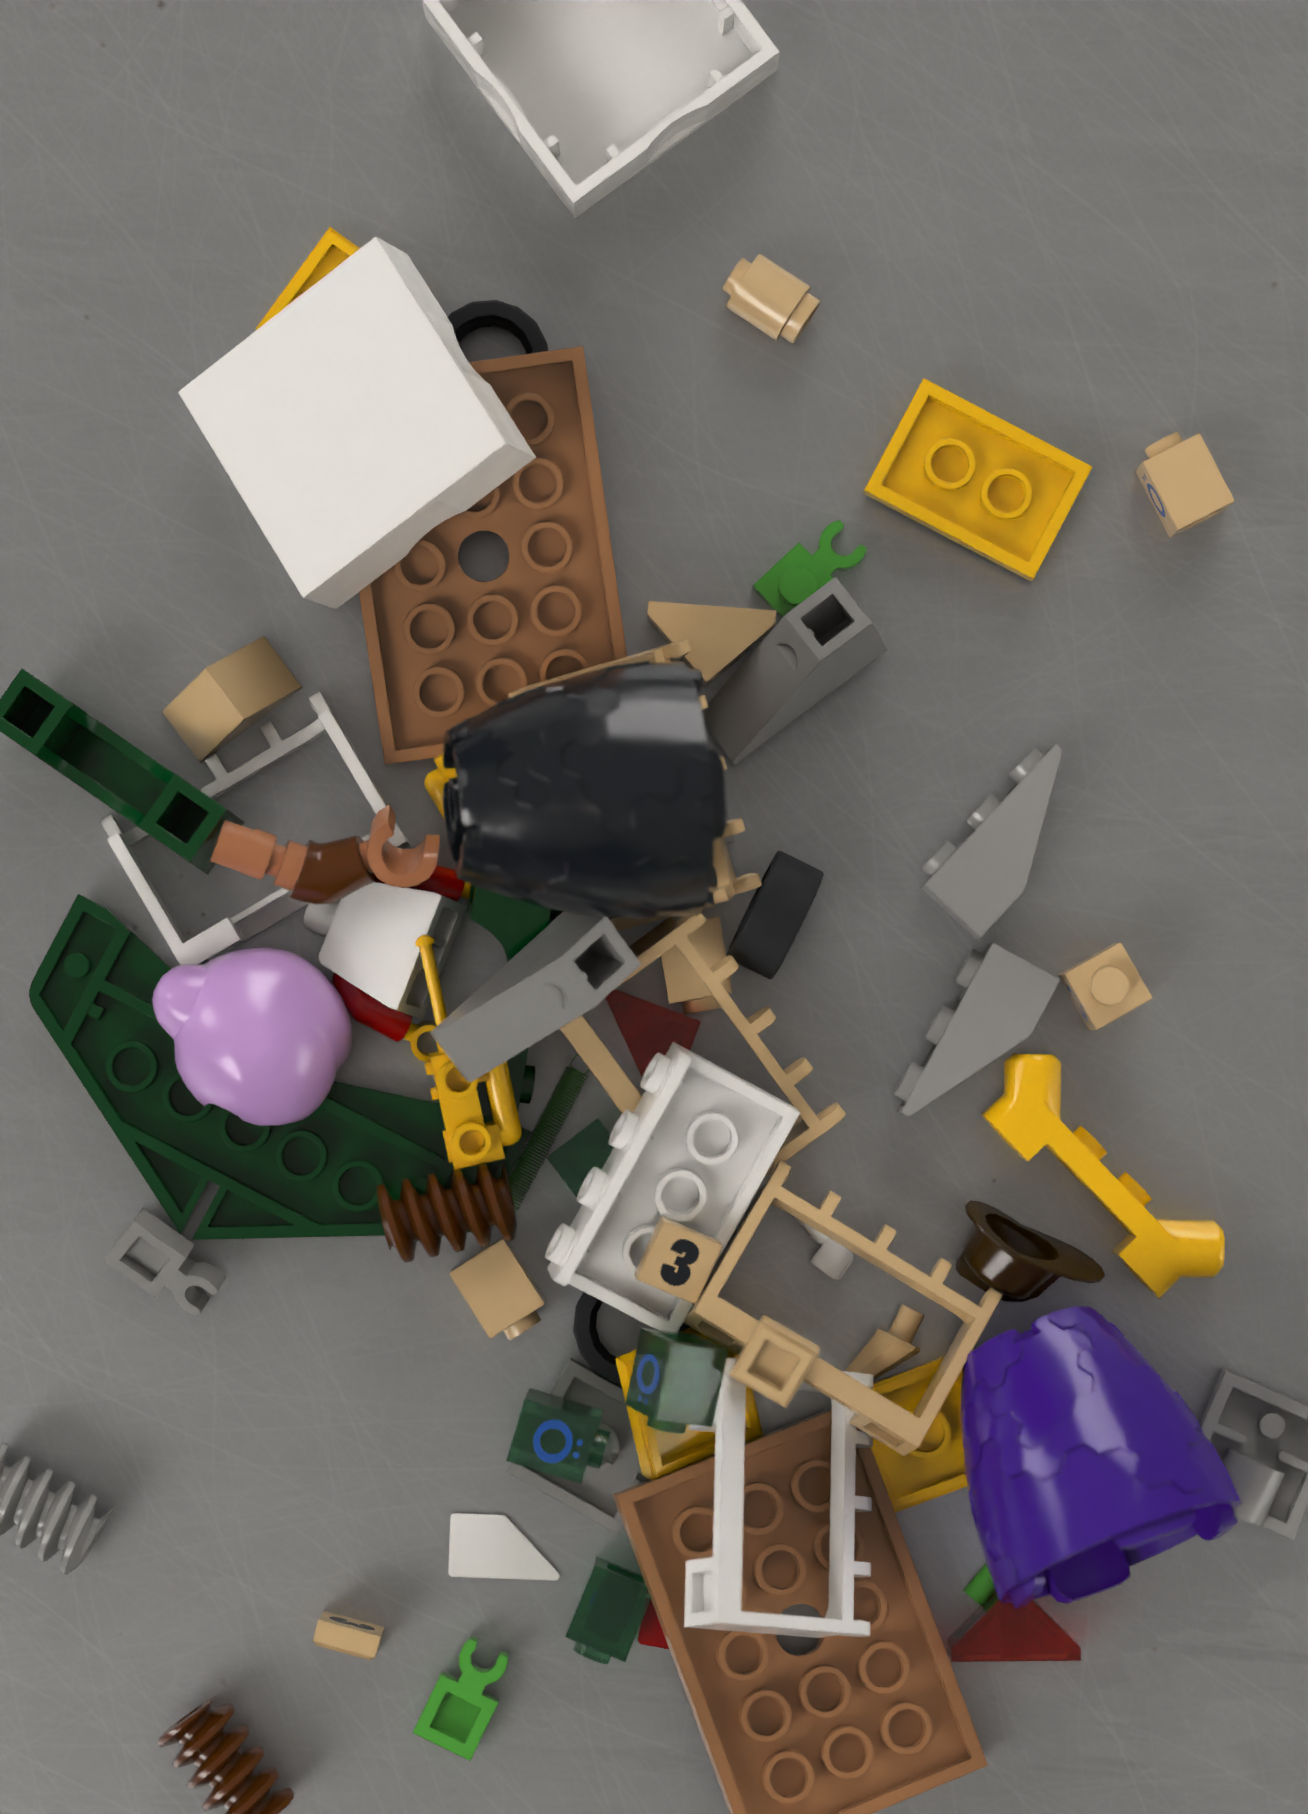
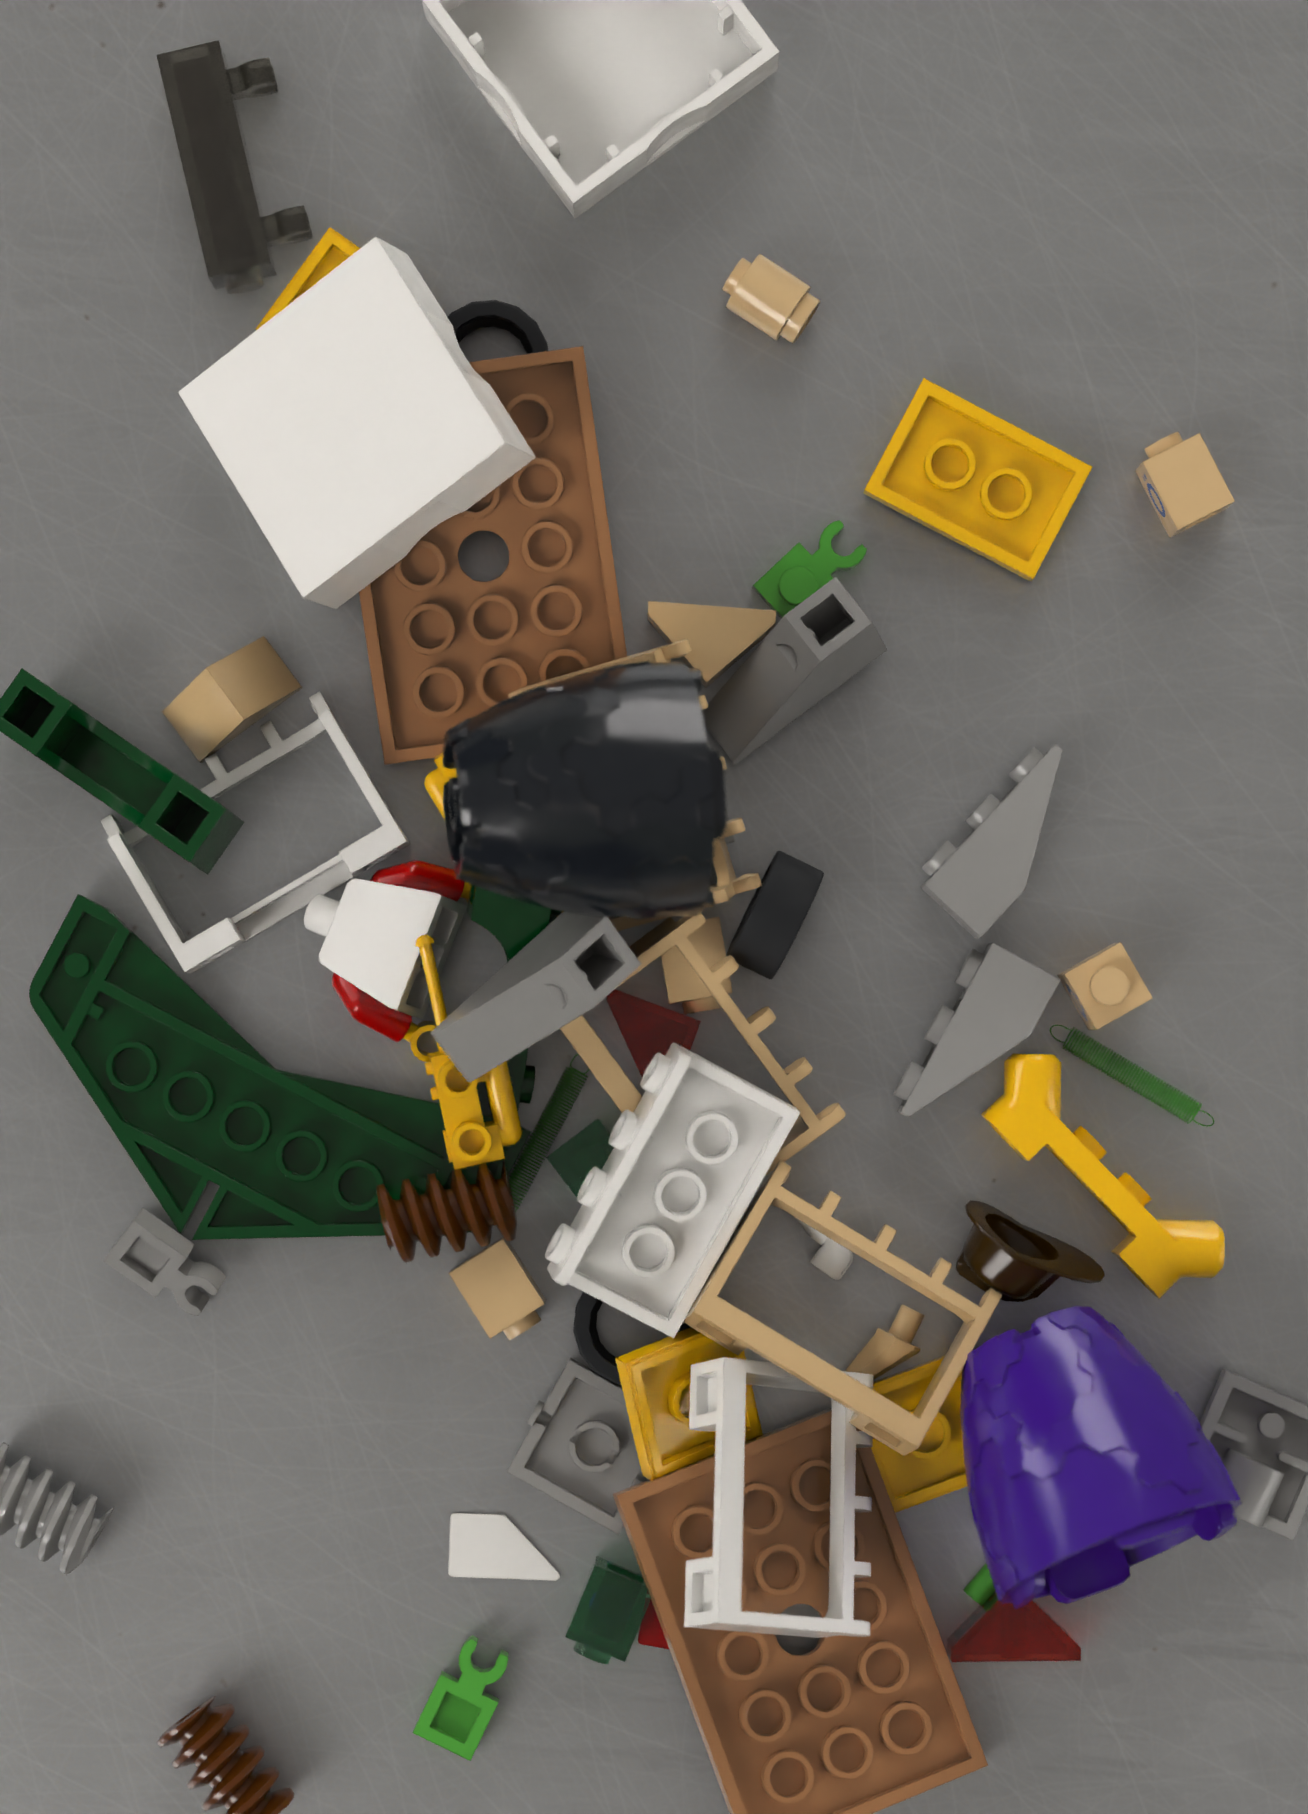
(218, 165): none -> clear smoke brick
(255, 1033): lavender piece -> none
(330, 869): nougat piece -> none
(348, 1635): tan tile -> none
(558, 1436): clear green brick -> none
(676, 1379): clear green brick -> none
(678, 1260): tan tile -> none
(775, 1361): tan tile -> none
(1196, 1107): none -> bright green piece

